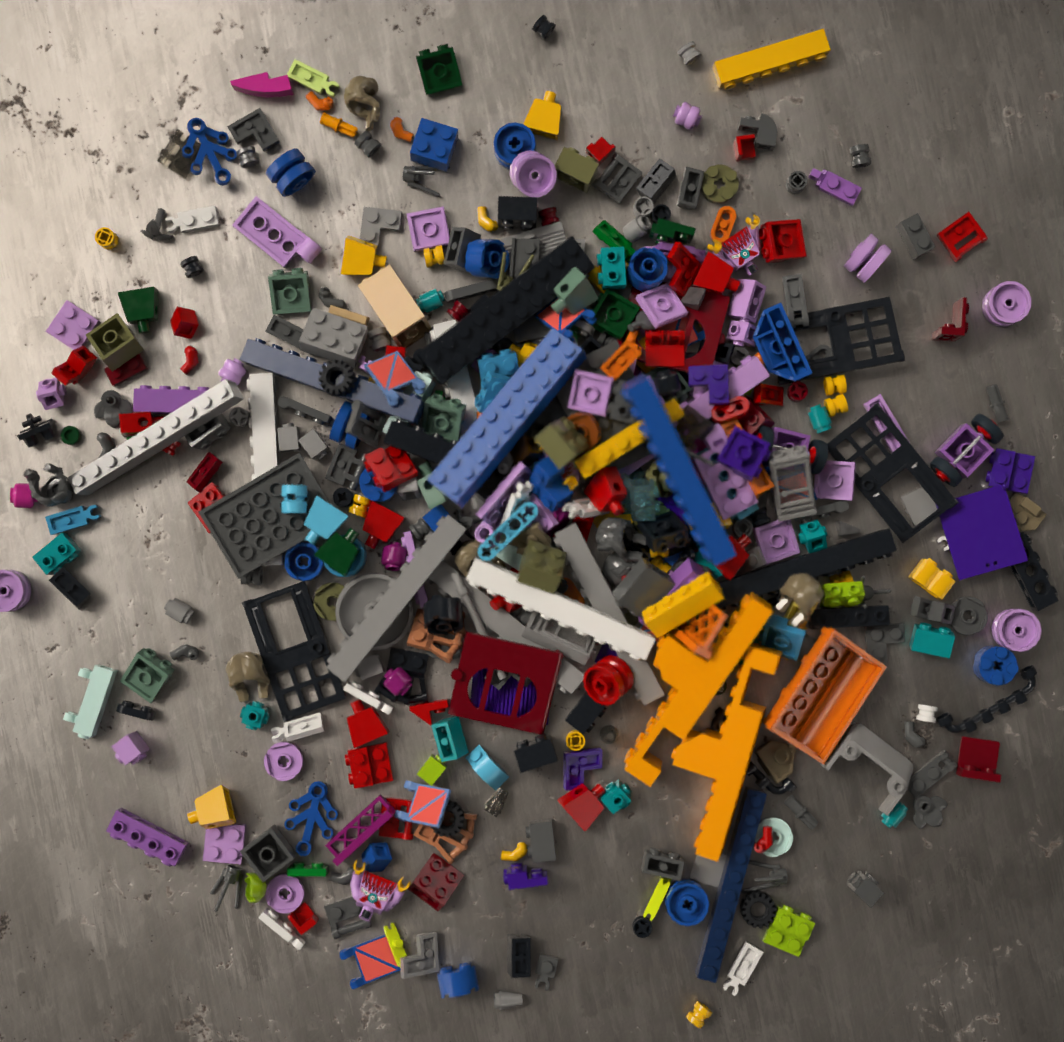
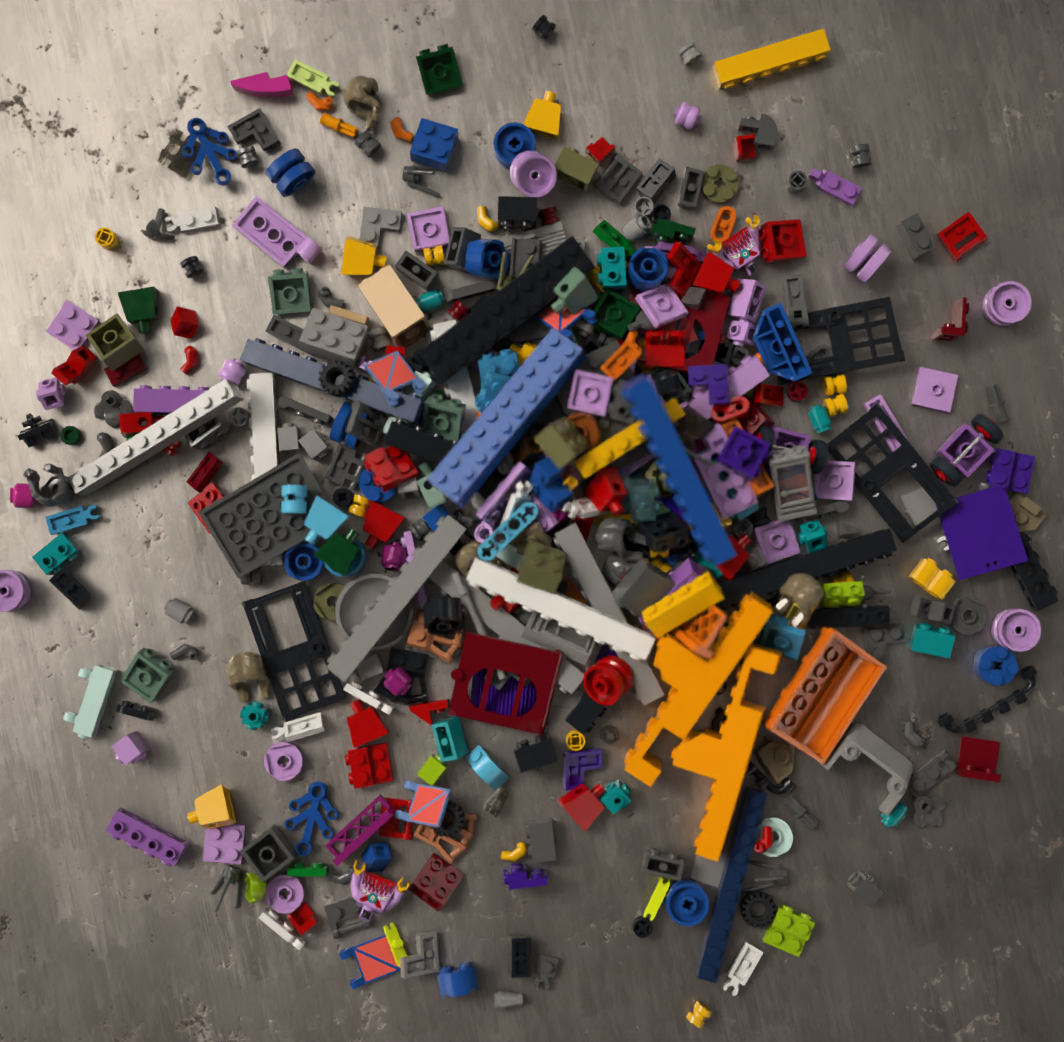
(416, 271): none -> dark grey brick
(926, 713): white wheel -> none
(934, 389): none -> lavender plate

